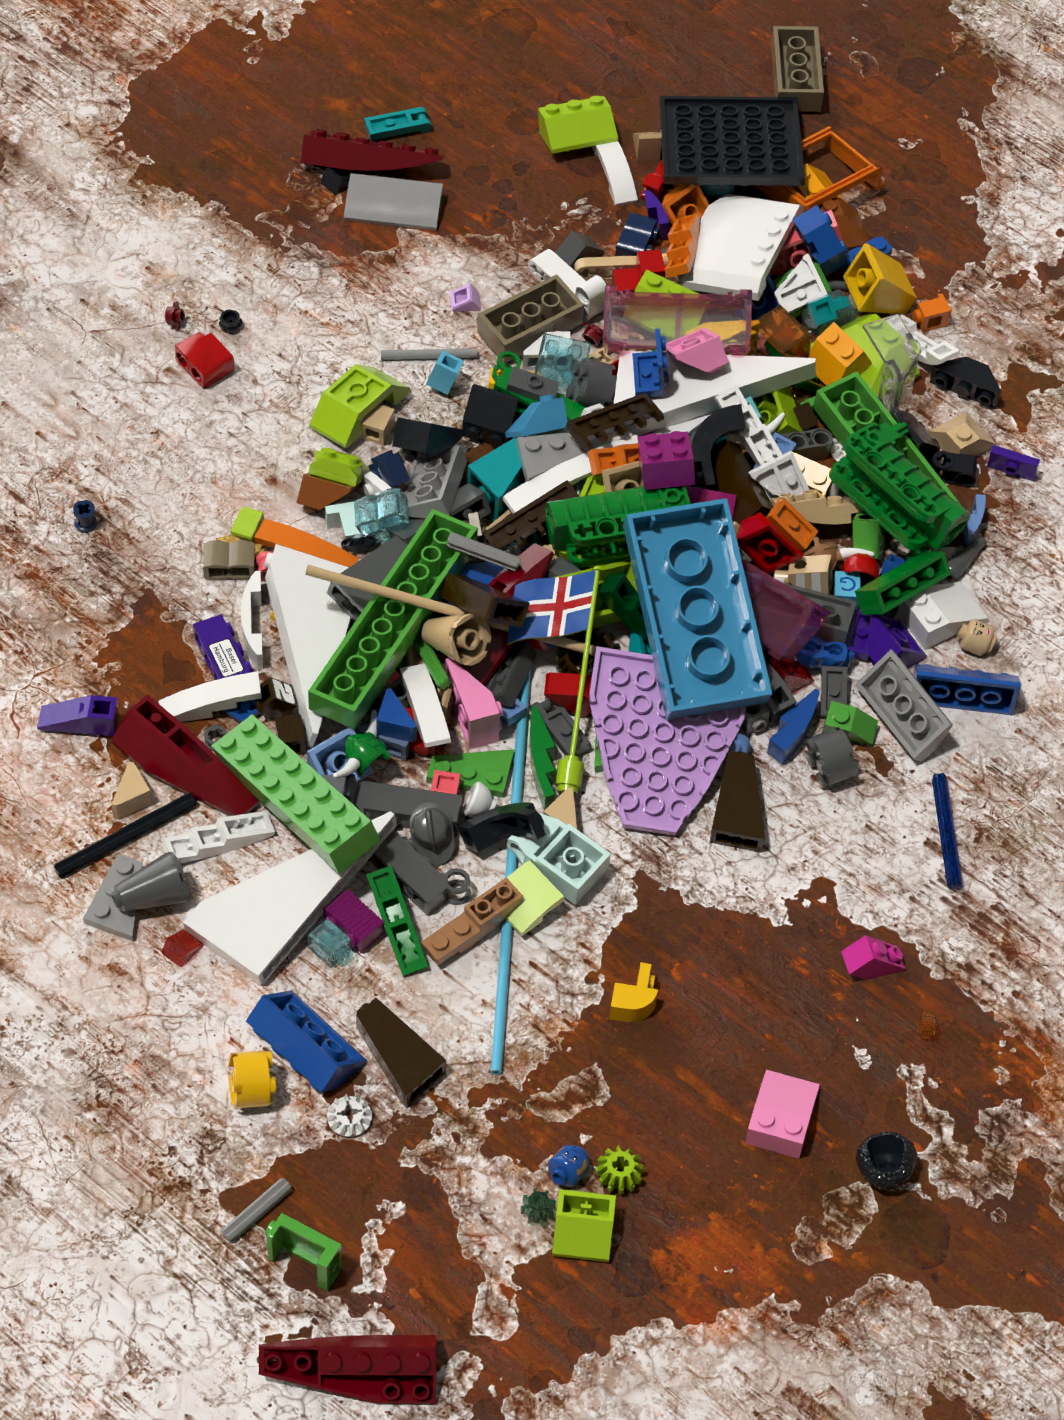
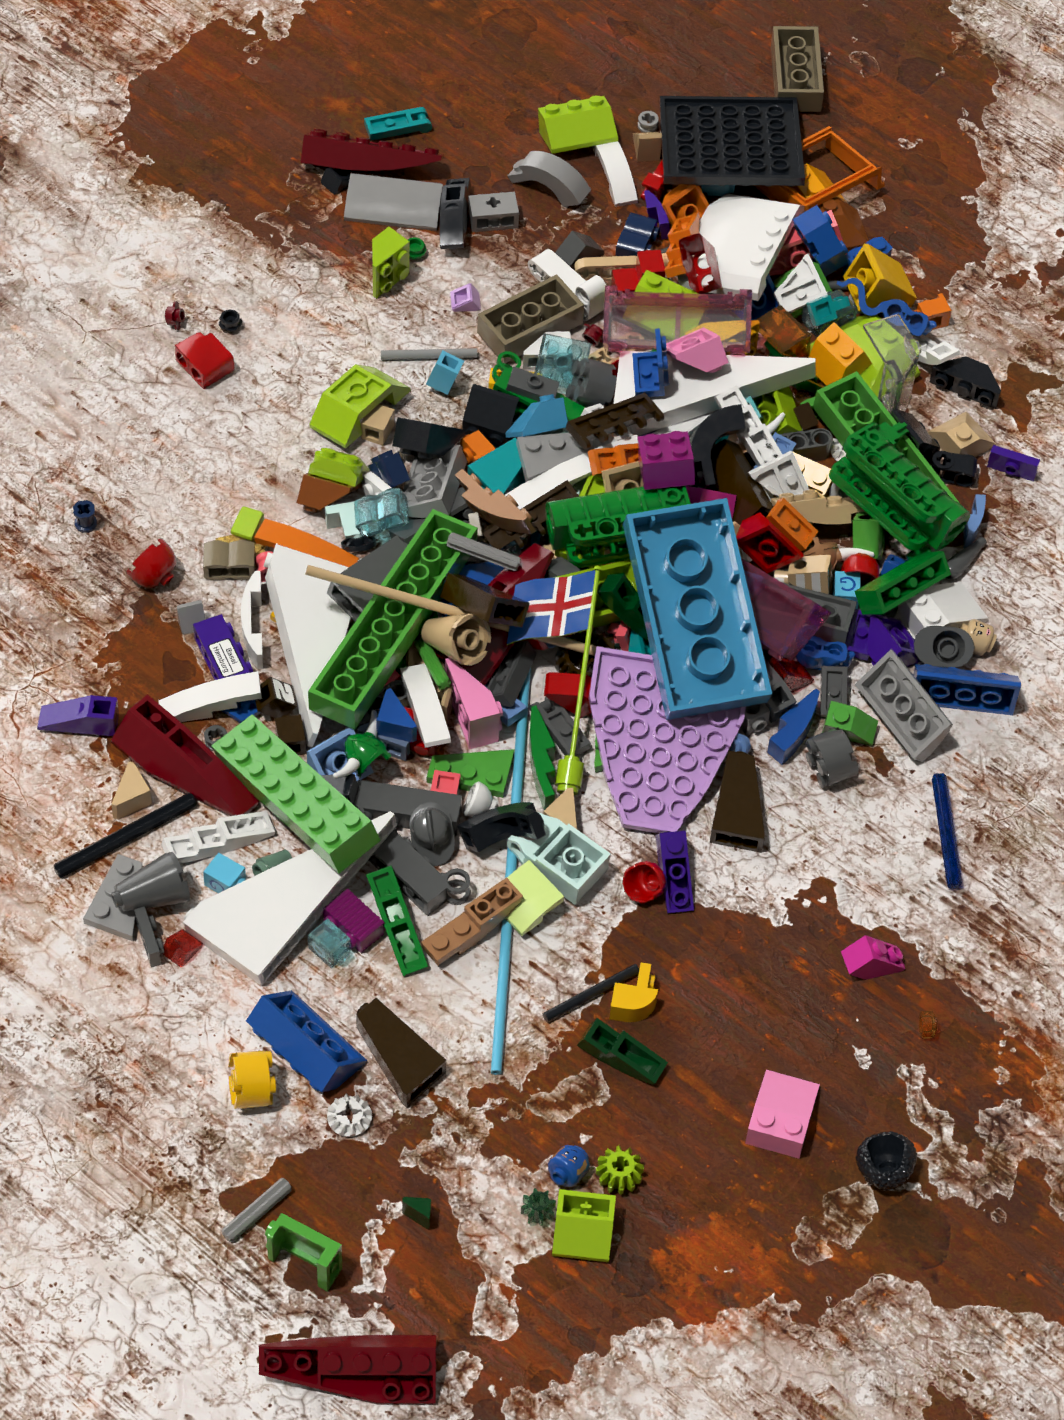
(146, 927): none -> dark grey plate
(154, 566): none -> red cylinder
(189, 614): none -> light grey slope
(223, 873): none -> medium azure brick
(269, 861): none -> sand green cone
(389, 260): none -> lime slope
(417, 248): none -> green plate
(418, 1210): none -> dark green slope
(454, 213): none -> black slope
(475, 446): none -> orange brick
(493, 211): none -> light grey brick
(494, 507): none -> medium nougat slope
(554, 173): none -> light grey arch
(590, 993): none -> black bar
(621, 634): none -> coral tile
(622, 1052): none -> dark green slope
(644, 881): none -> red hair
(649, 116): none -> light grey bush
(674, 862): none -> dark purple slope
(696, 246): none -> red piece
(915, 321): none -> blue animal
(943, 646): none -> dark grey piece

